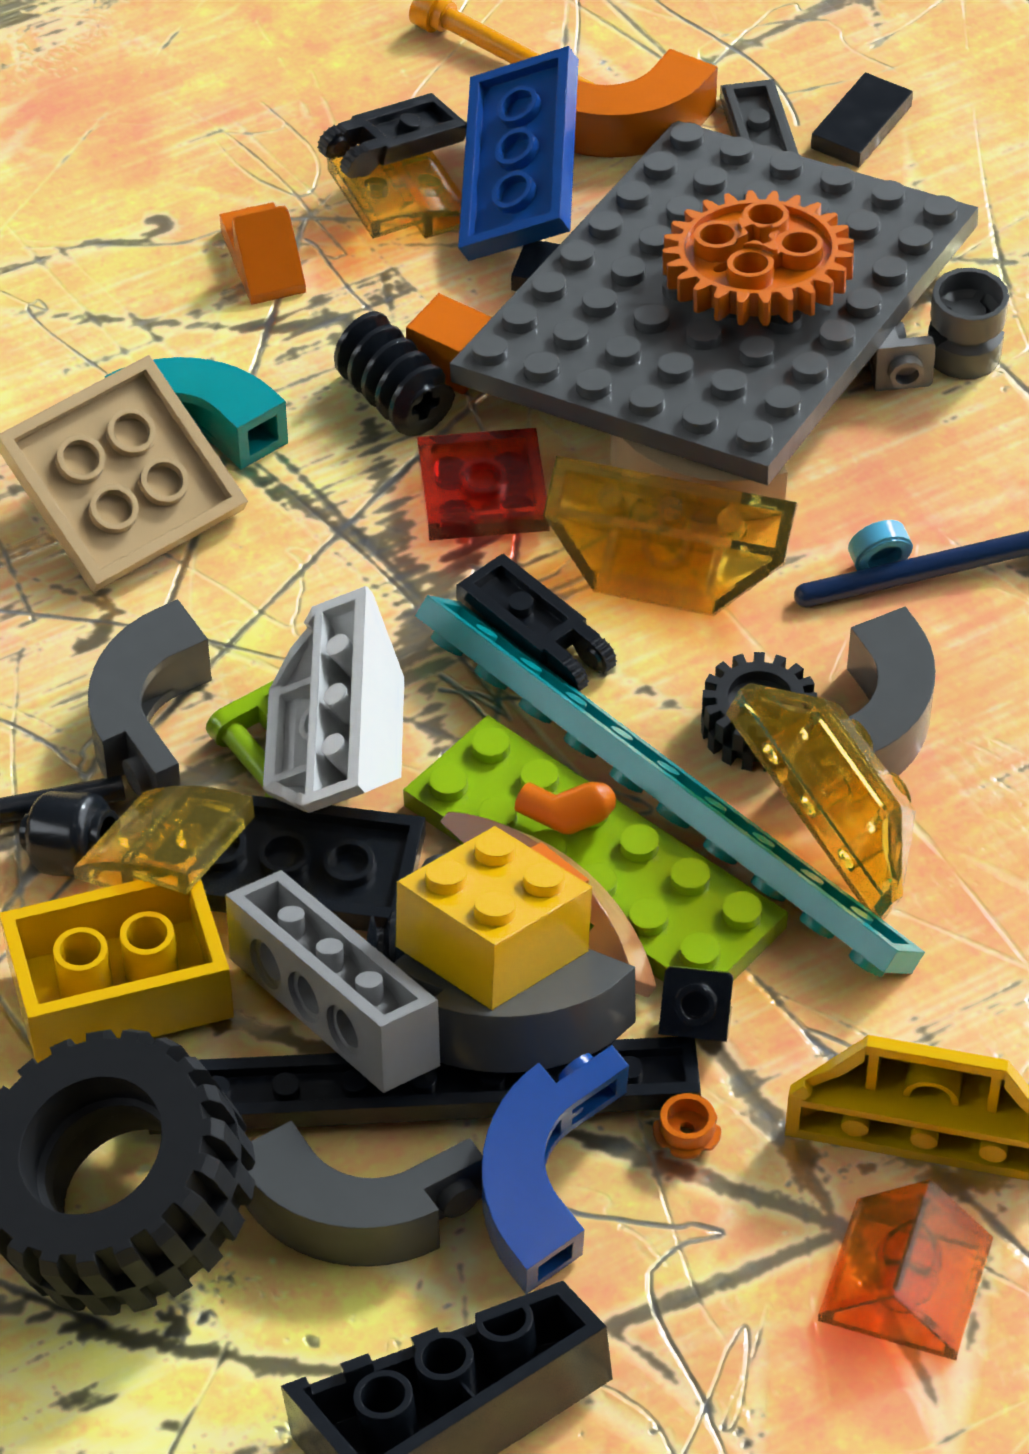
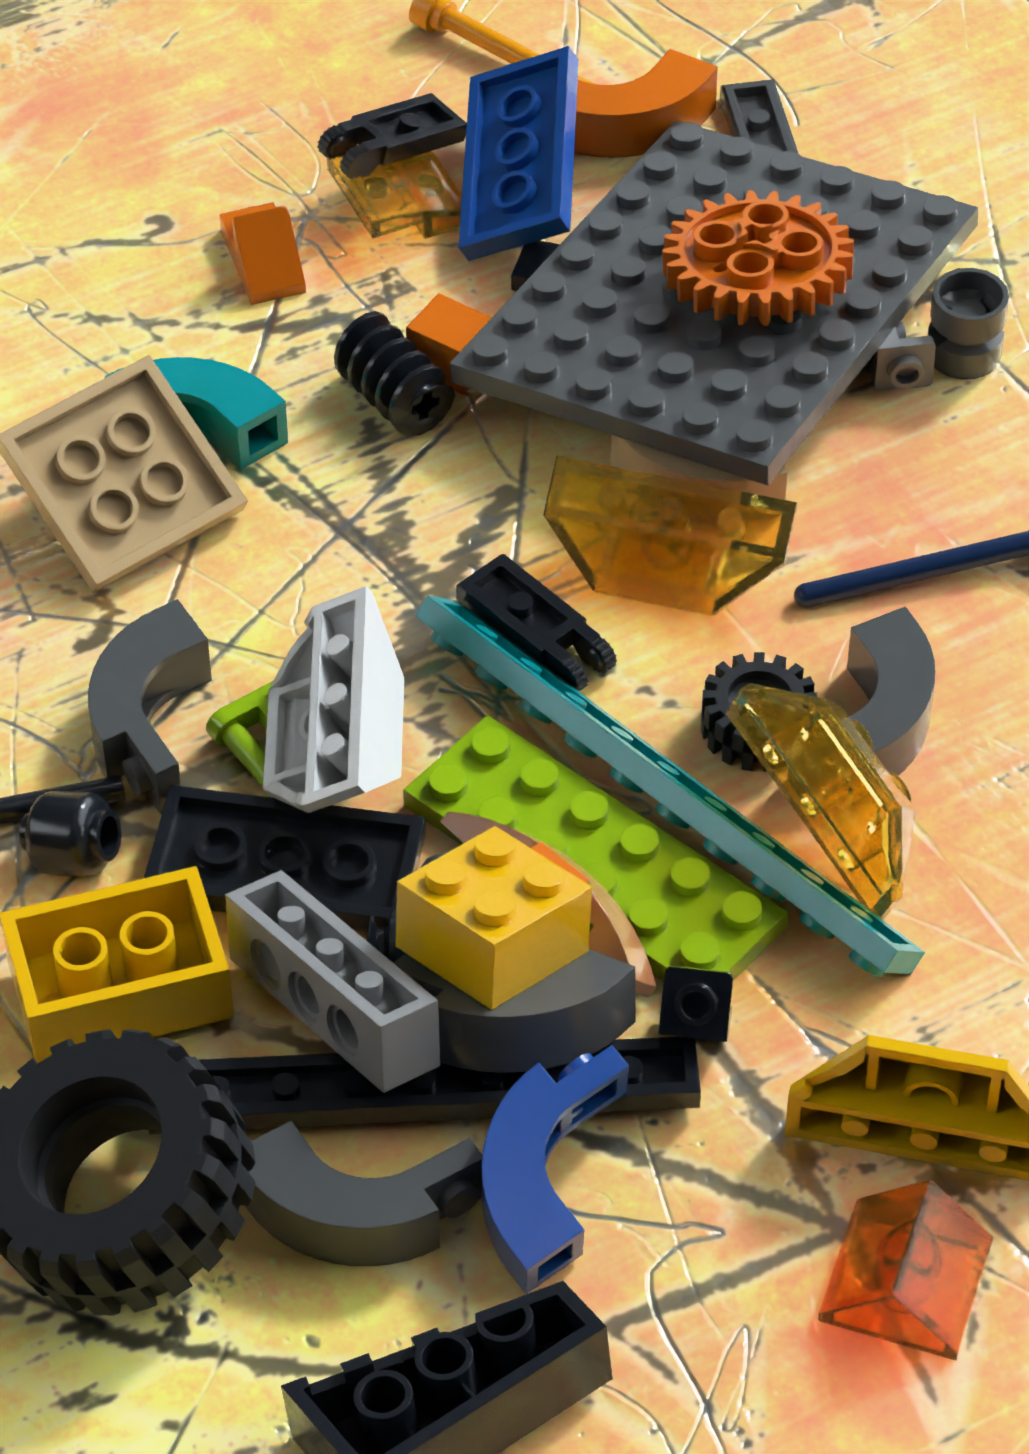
(167, 837): clear yellow slope -> none
(482, 483): clear red plate -> none
(568, 810): orange arm -> none
(691, 1112): orange plate -> none
(861, 119): black tile -> none
(880, 544): medium azure tile -> none

